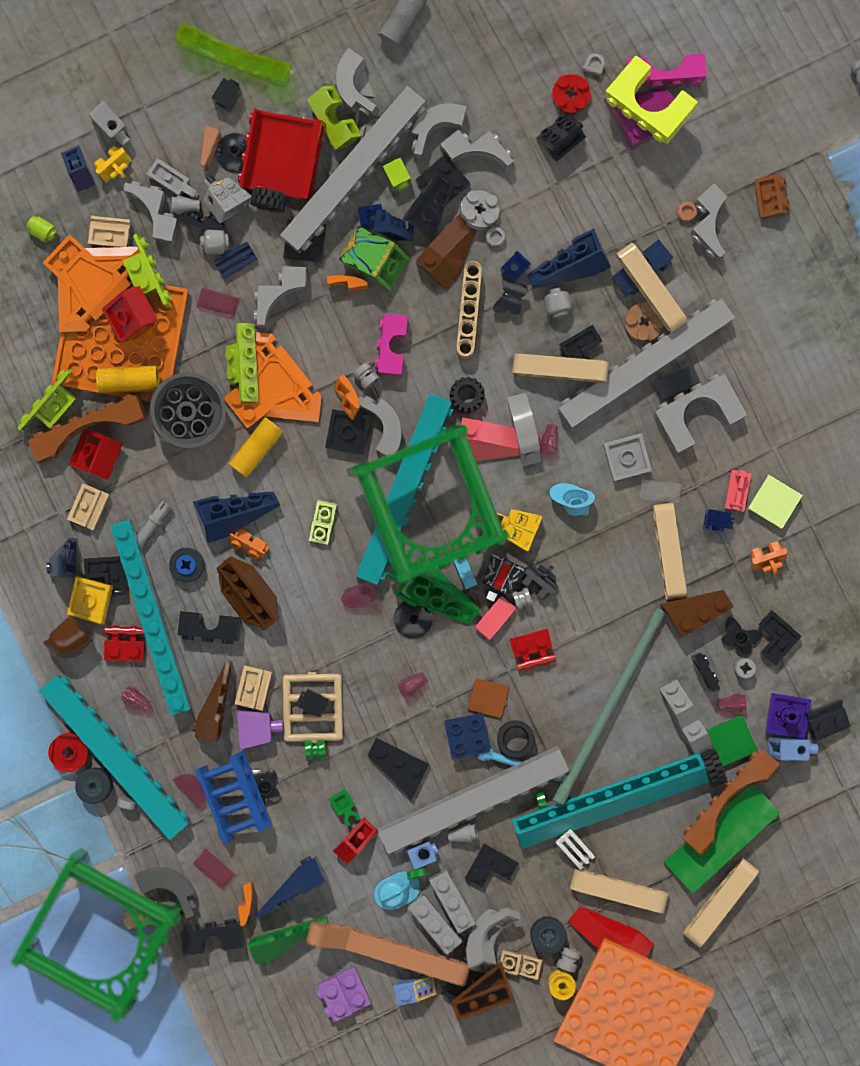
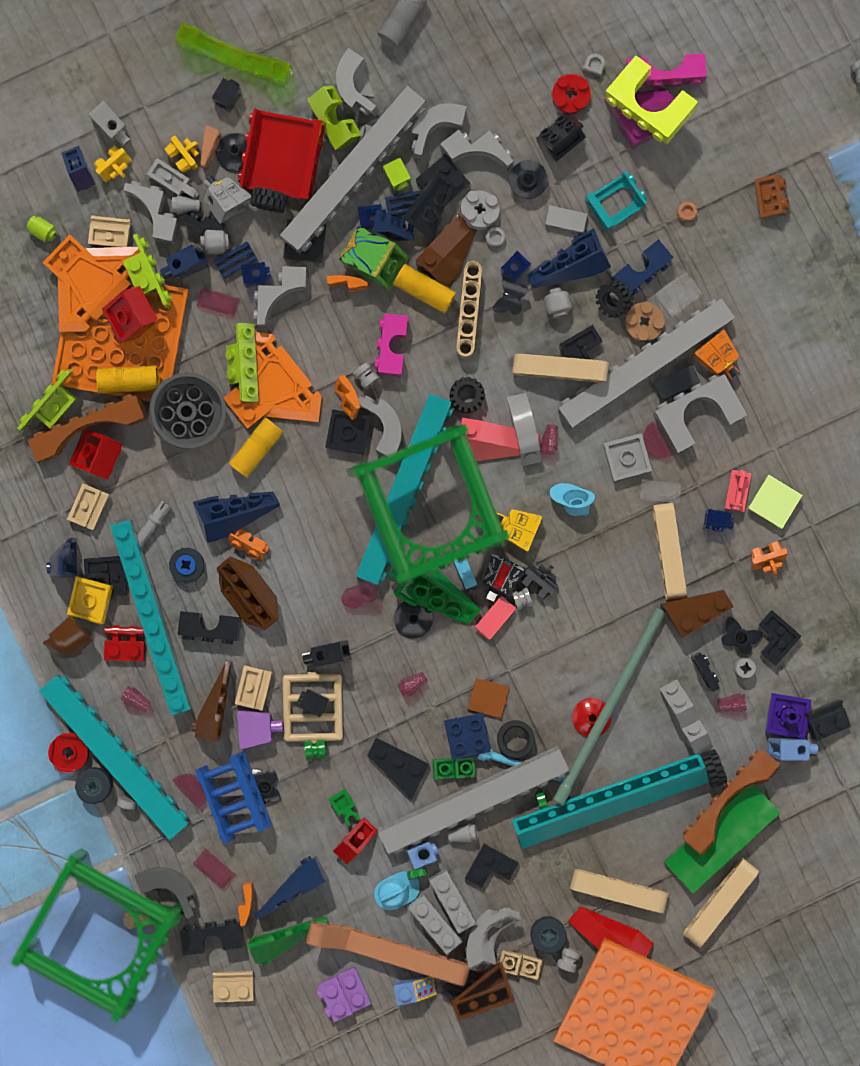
(185, 263): none -> dark blue torso
(187, 161): none -> yellow hips
(233, 986): none -> tan plate
(250, 280): none -> clear blue brick
(322, 522): yellowish green slope -> none
(333, 652): none -> black torso
(402, 204): none -> dark blue tile
(428, 289): none -> yellow piece
(453, 768): none -> green slope
(529, 644): red plate -> none
(533, 171): none -> black dish
(561, 984): yellow wheel -> none
(566, 219): none -> light grey tile
(581, 715): none -> red dish
(584, 859): white tile -> none
(622, 293): none -> black tyre
(624, 181): none -> teal panel
(651, 287): tan beam -> none
(655, 443): none -> clear pink tile
(705, 231): light grey arch -> none
(718, 355): none -> orange torso
(732, 740): green tile -> none

